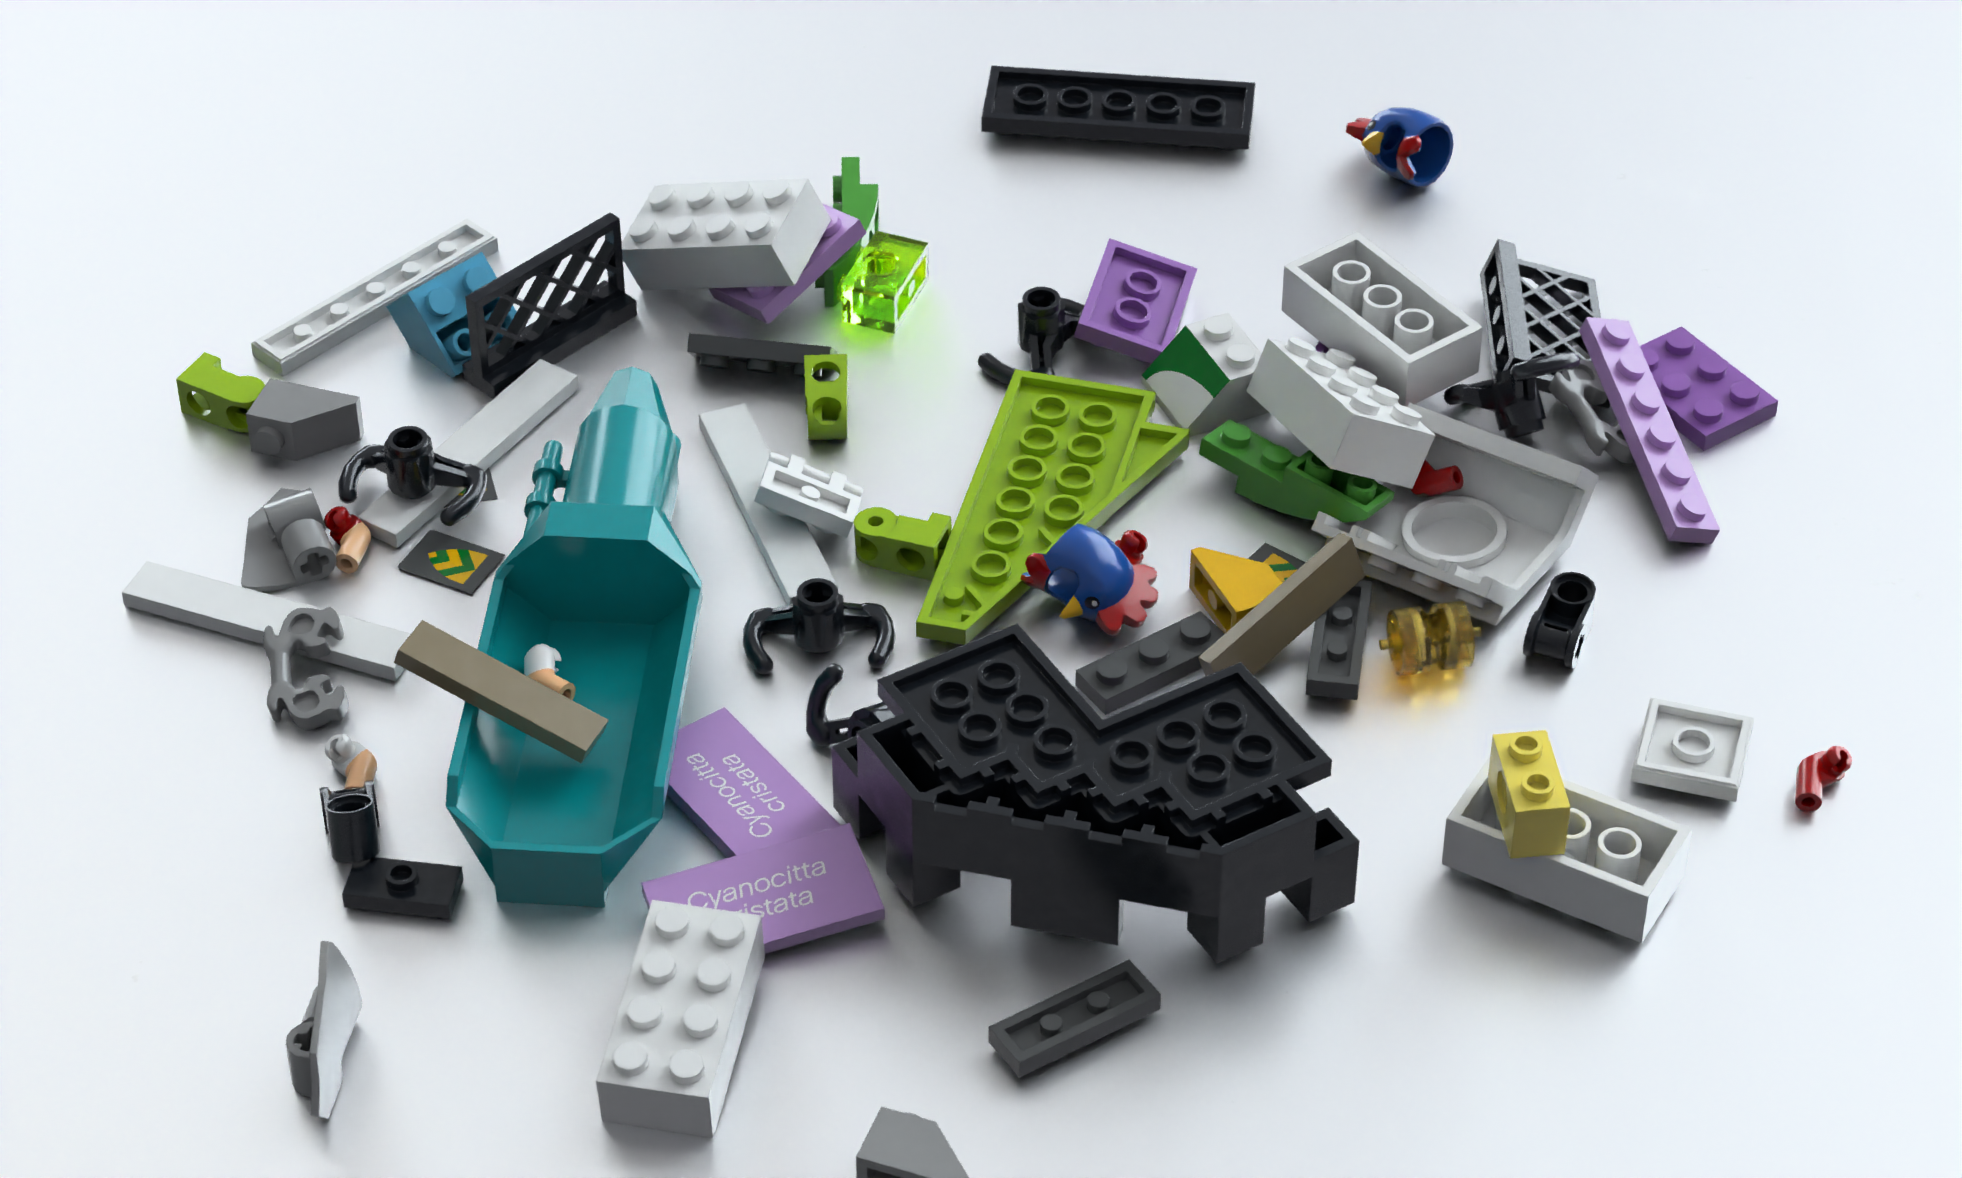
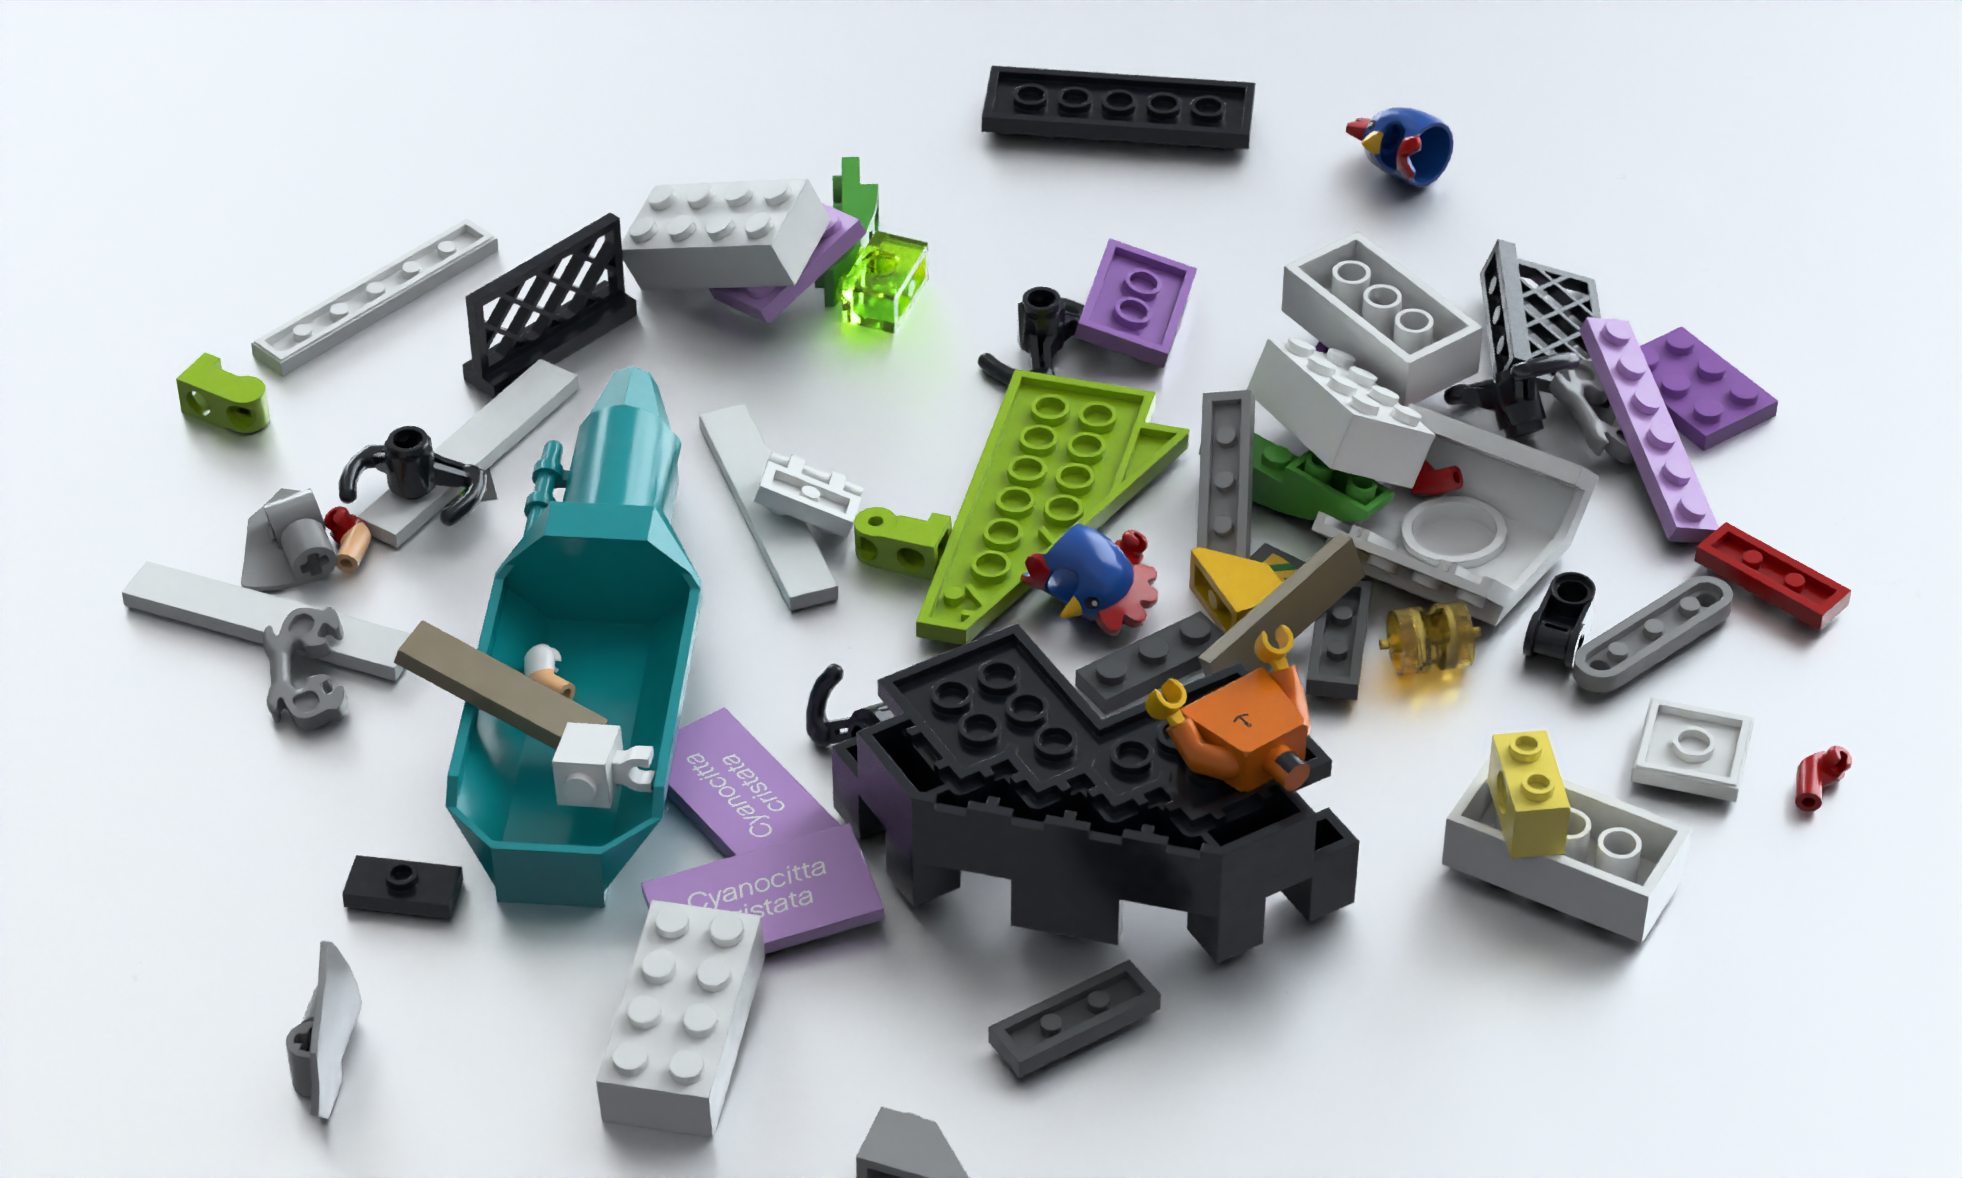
(302, 420): light grey slope -> none
(351, 760): arm -> none
(351, 822): black piece -> none
(436, 314): medium azure slope -> none
(451, 561): dark grey sticker -> none
(593, 764): none -> white brick
(759, 354): dark grey plate -> none
(818, 624): black piece -> none
(826, 400): lime leg -> none
(1206, 375): white slope -> none
(1226, 472): none -> light grey plate
(1246, 728): none -> orange torso
(1652, 634): none -> light grey plate
(1773, 576): none -> red plate

